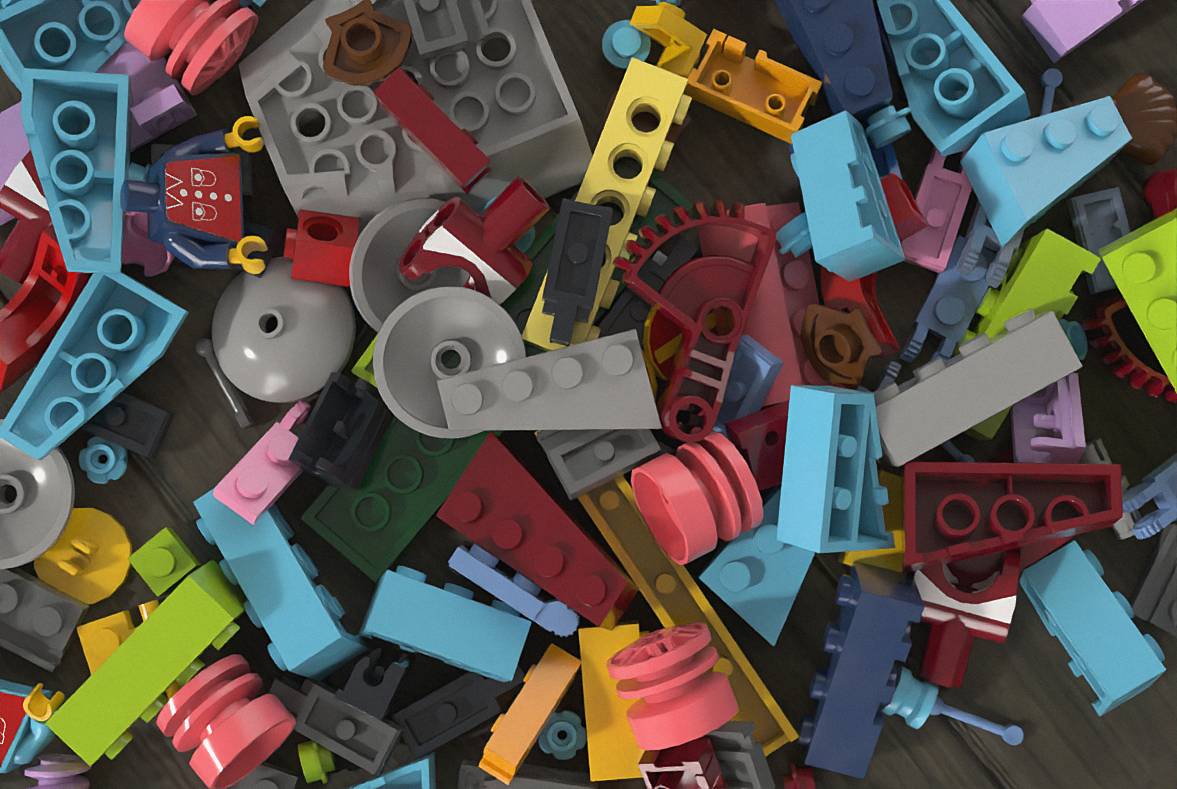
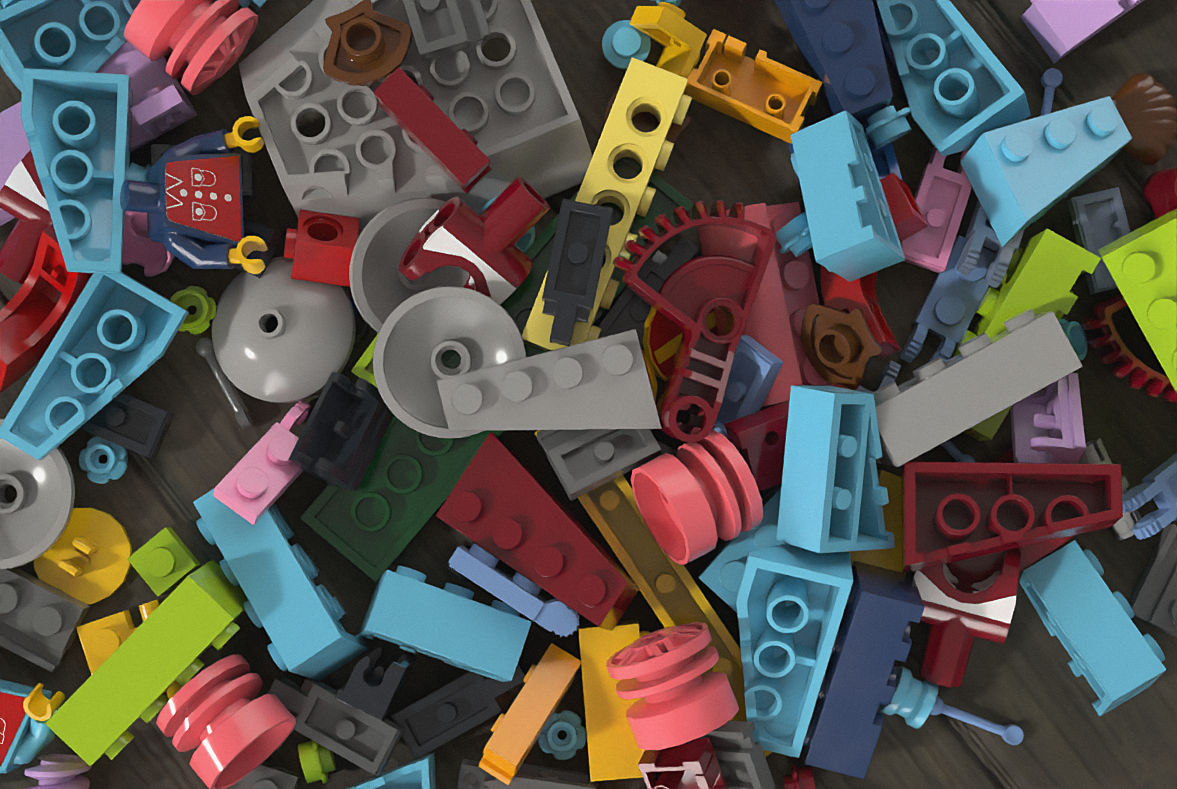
(205, 308): none -> lime plate
(787, 629): none -> medium azure wedge

